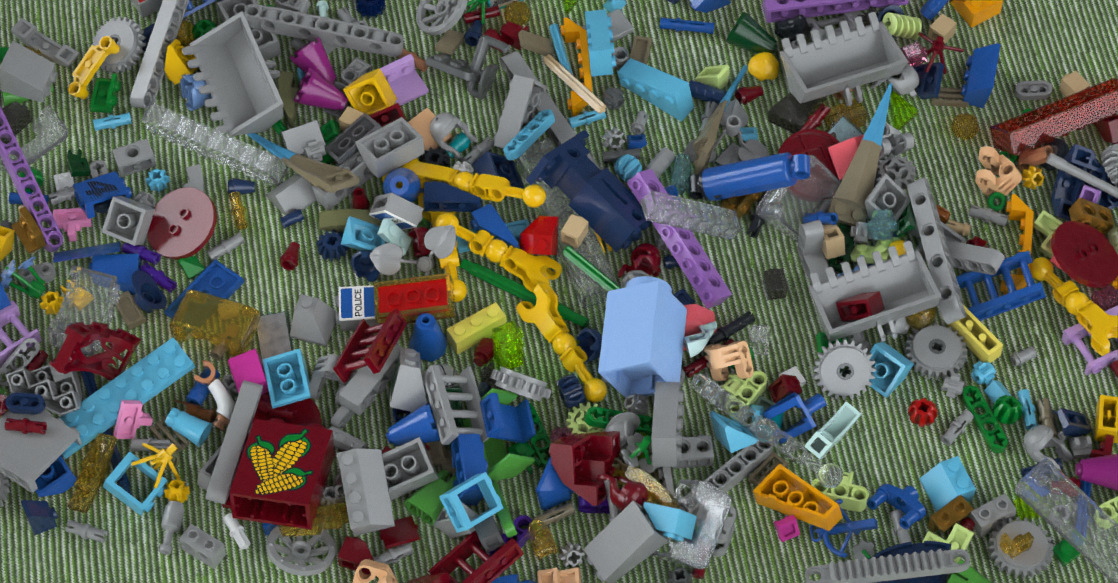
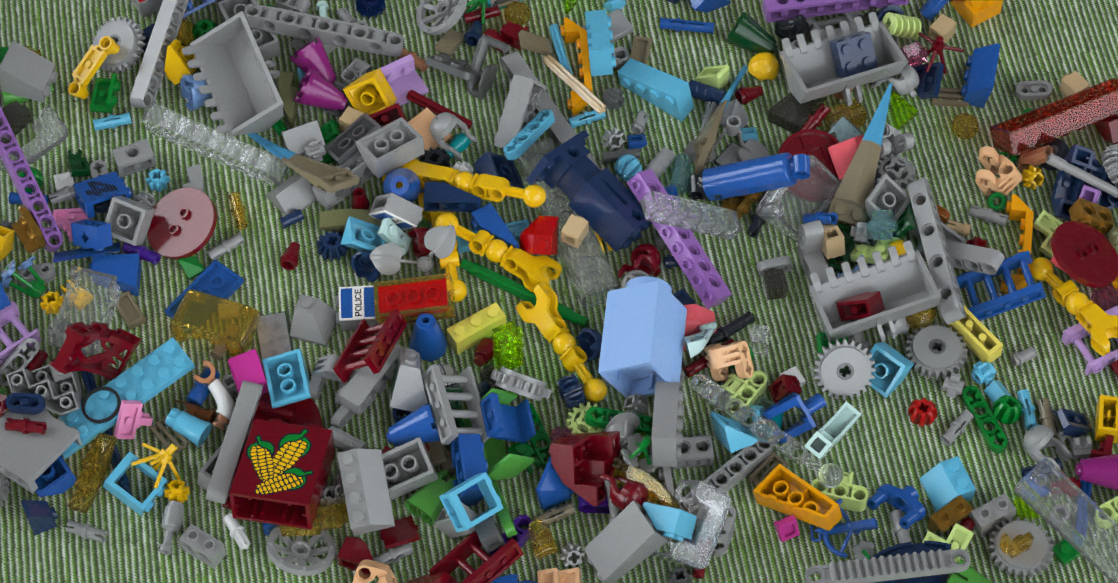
(49, 49): light grey slope -> none
(91, 234): none -> blue brick
(108, 418): none -> black piece
(136, 444): light grey axle -> none
(147, 293): dark blue piece -> none
(159, 277): dark purple pin -> none
(241, 186): dark blue cone -> none
(434, 107): none -> dark red axle
(478, 151): light grey pin -> none
(590, 269): green axle -> none
(778, 263): none -> light grey beam
(853, 54): none -> dark blue brick

